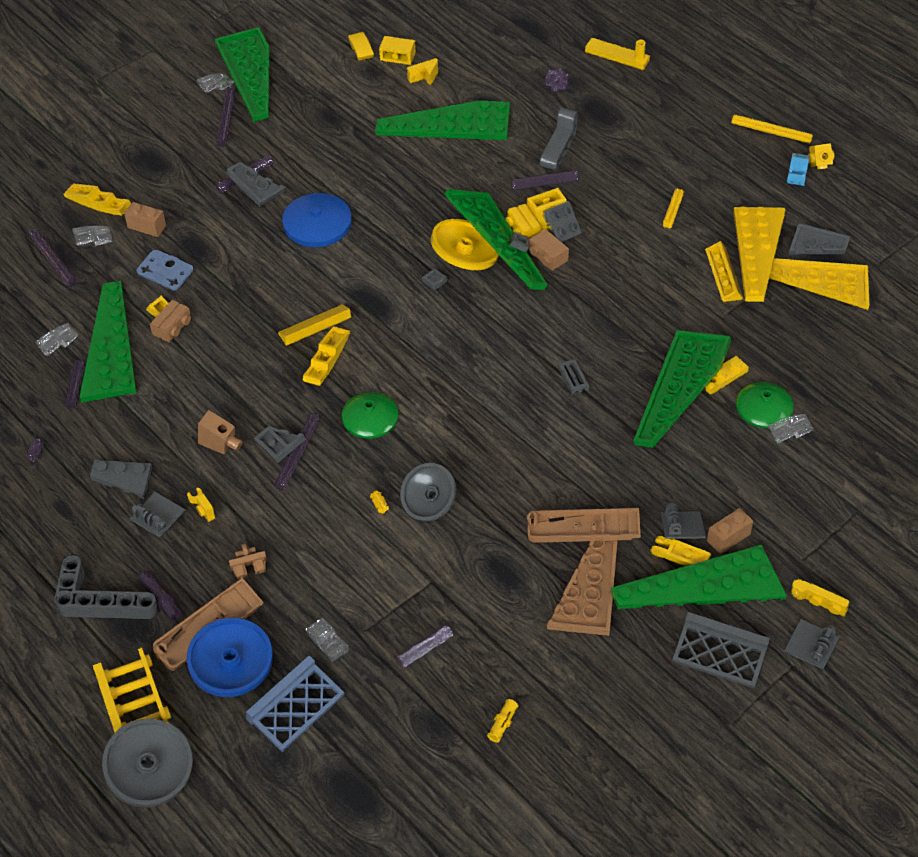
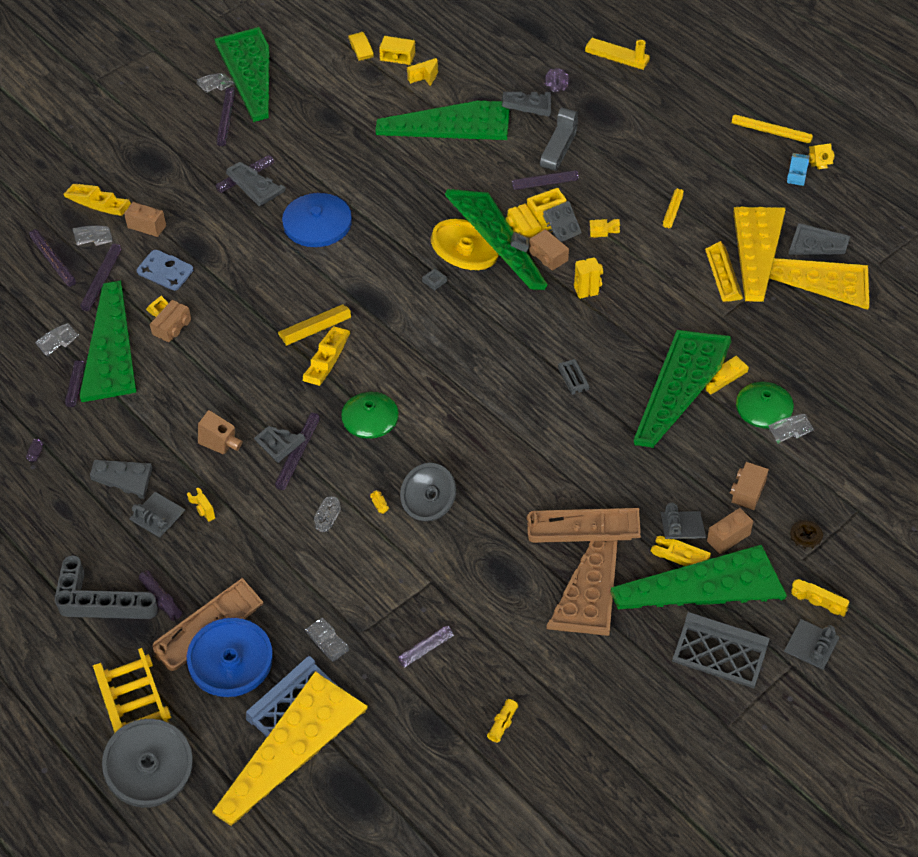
(100, 277): none -> clear purple axle
(257, 560): medium nougat hips -> none
(305, 727): none -> yellow wing
(330, 515): none -> clear beam
(530, 103): none -> dark grey wing
(587, 277): none -> yellow brick
(601, 228): none -> yellow plate
(749, 485): none -> medium nougat brick
(809, 528): none -> dark brown gear

